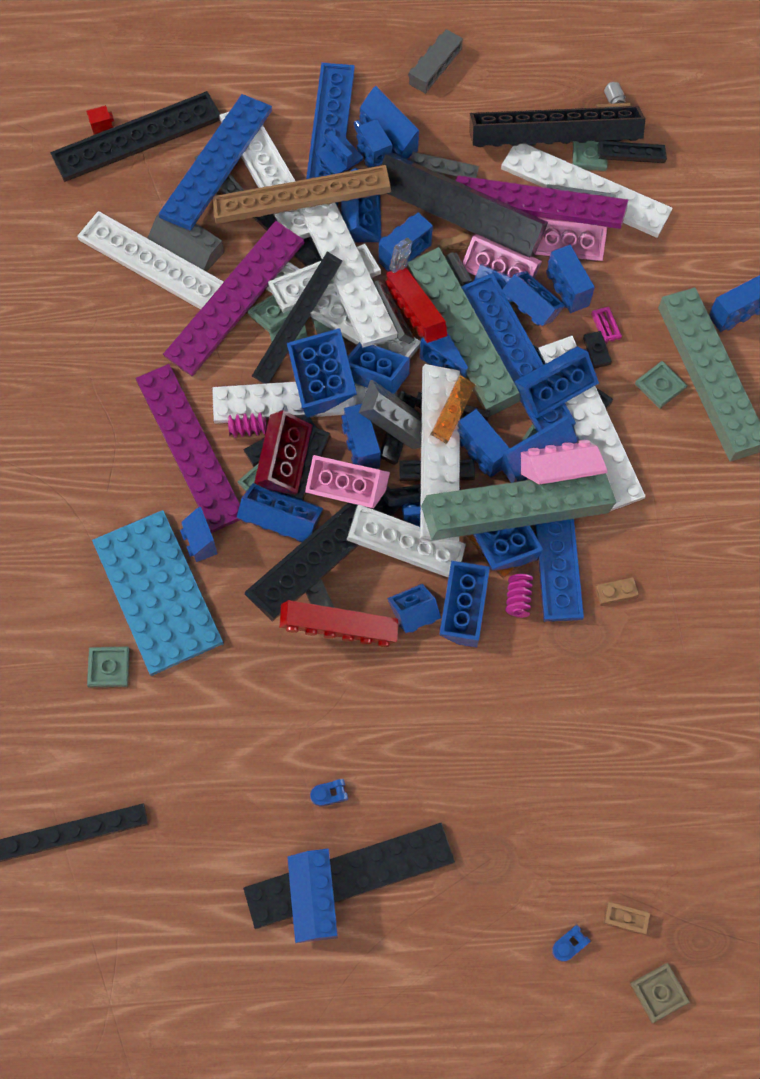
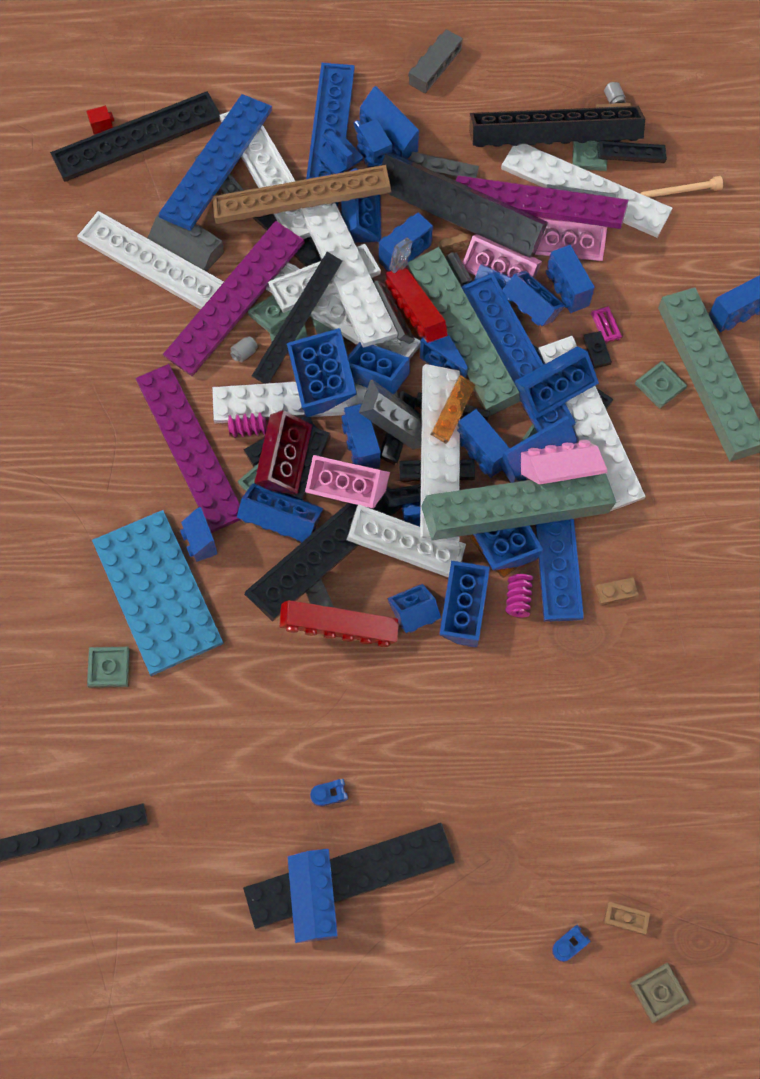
(243, 349): none -> light grey brick
(715, 183): none -> light nougat piece

